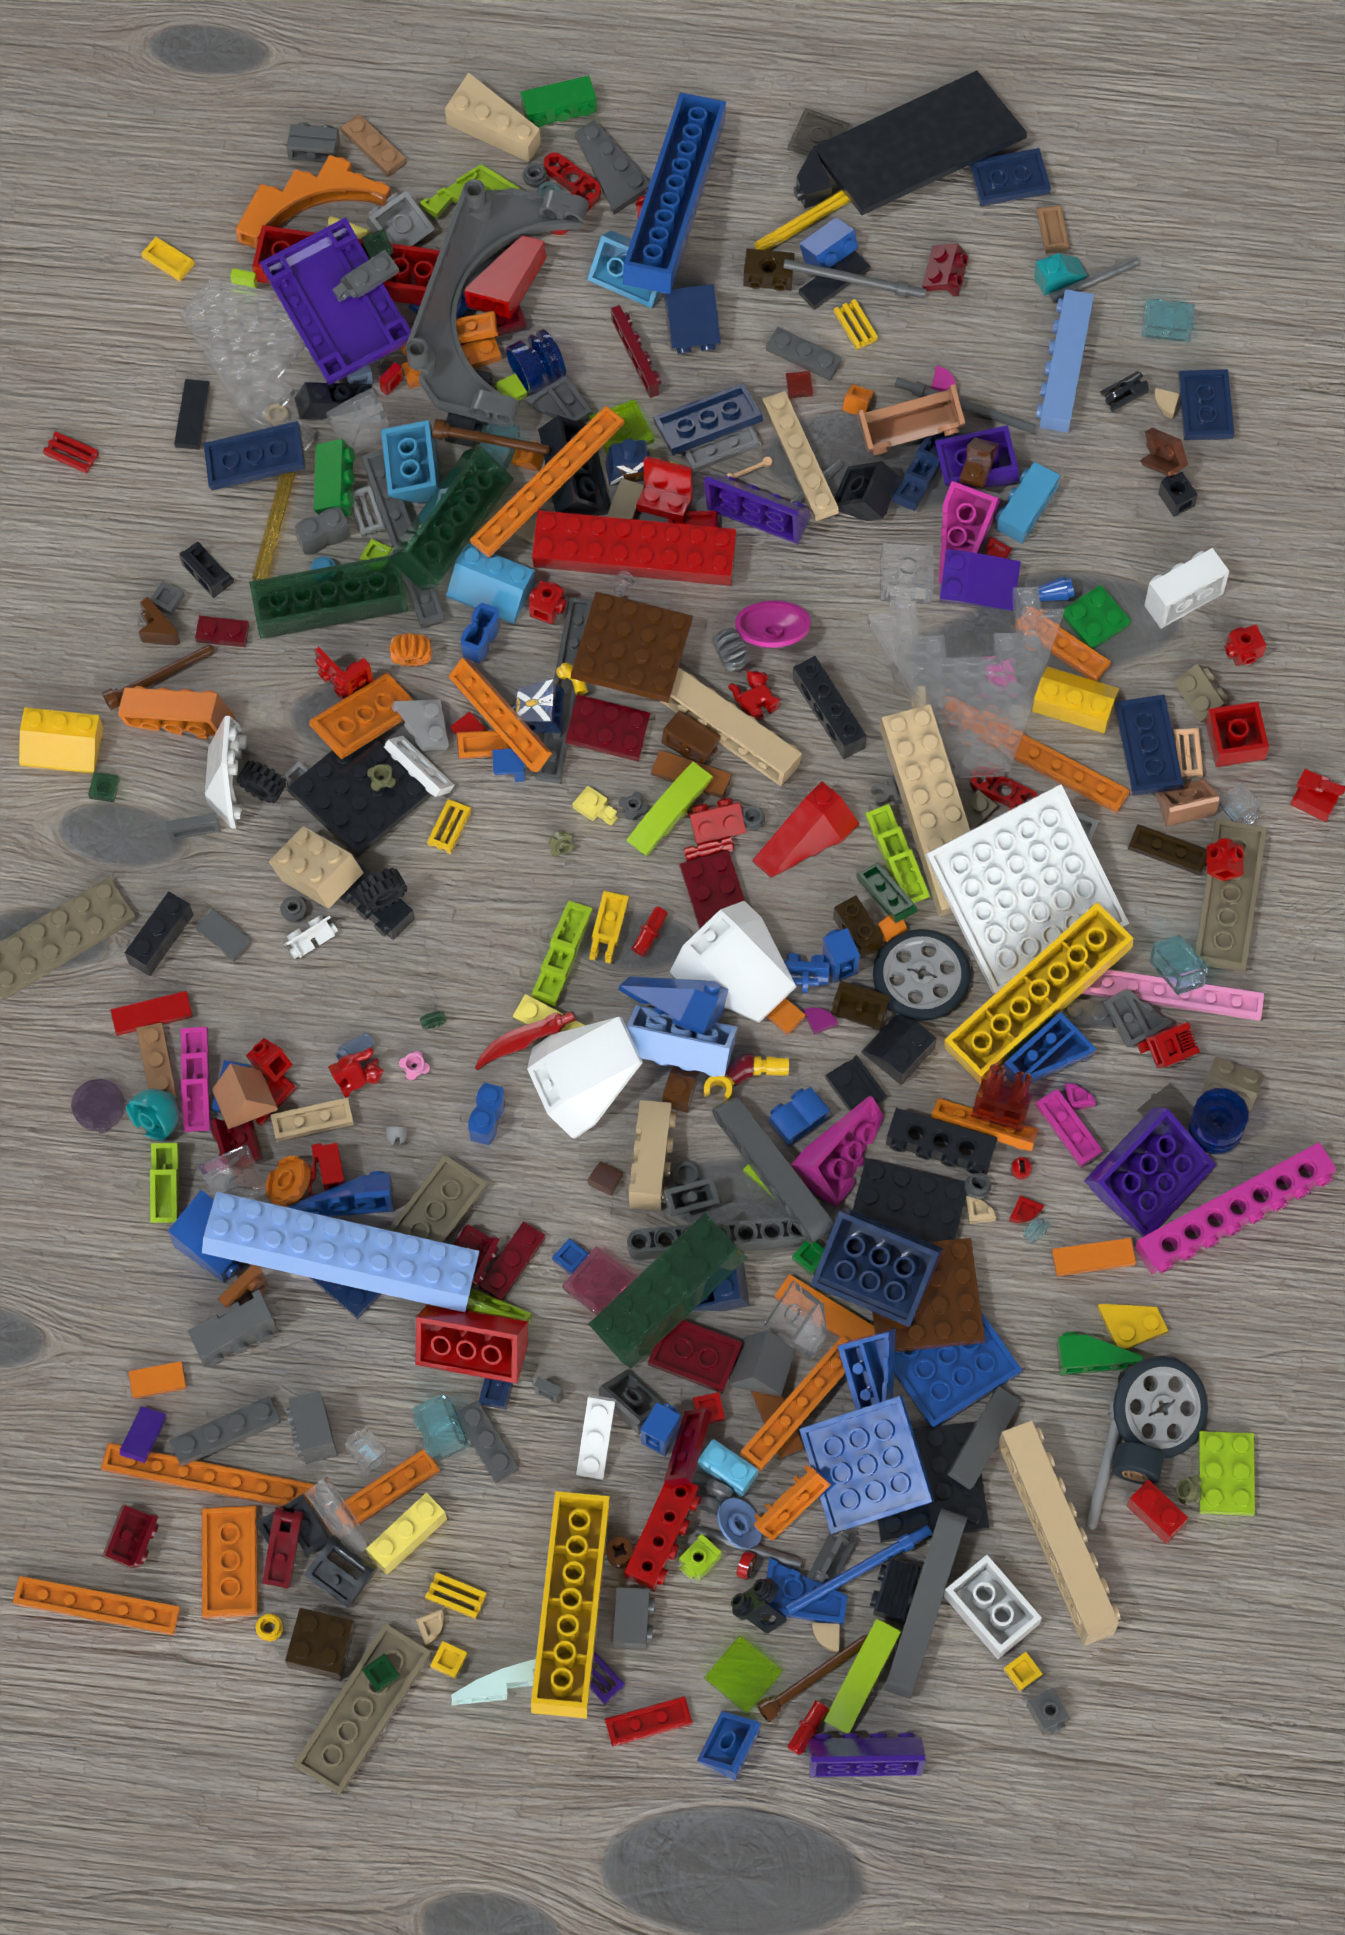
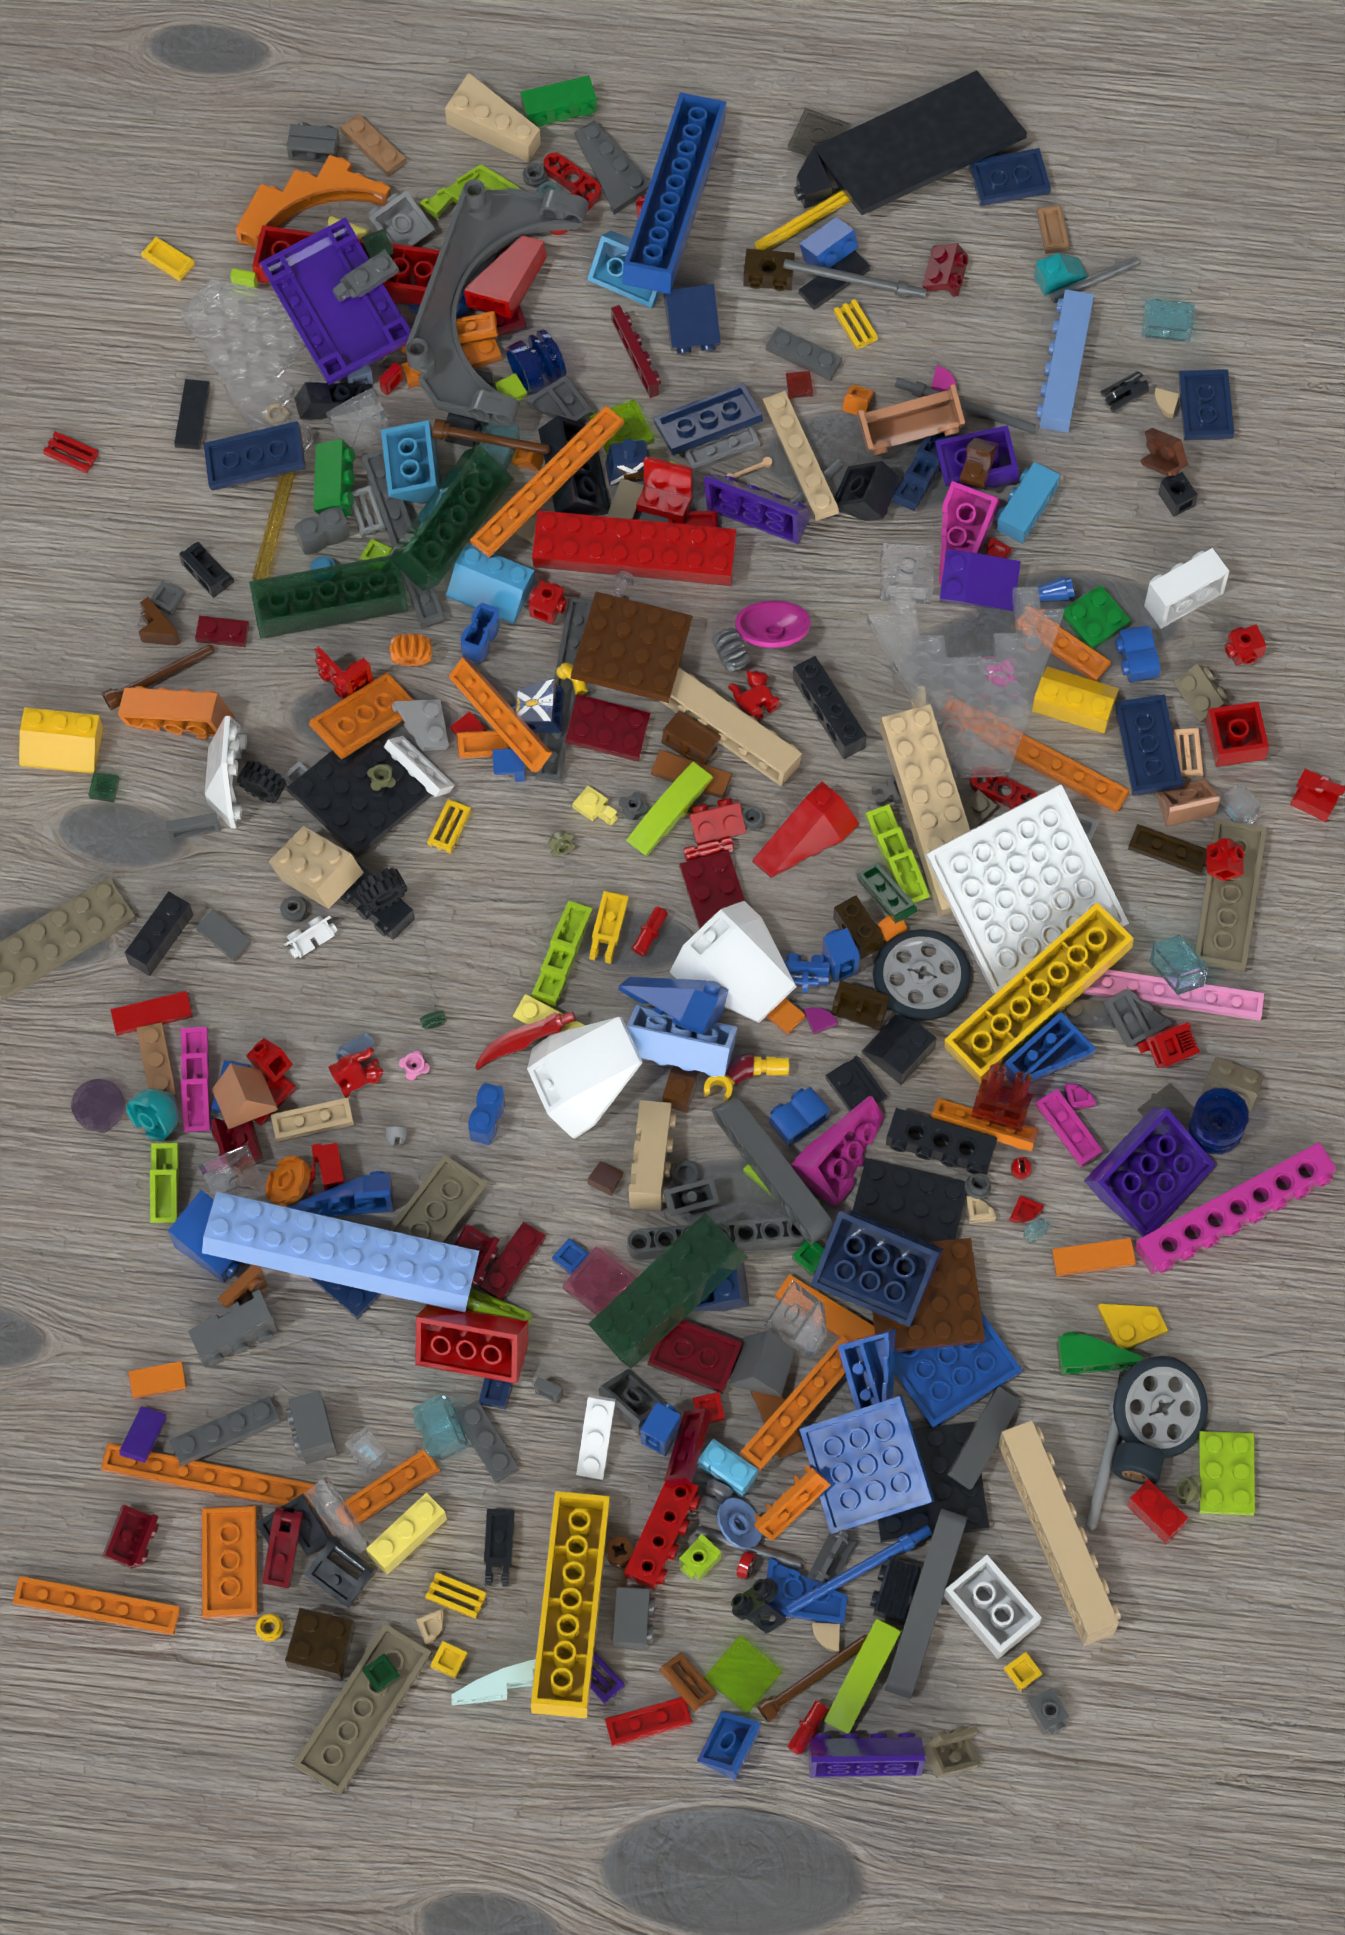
(498, 1543): none -> black hinge
(685, 1683): none -> dark orange tile
(952, 1752): none -> dark tan bracket
(1138, 654): none -> blue brick

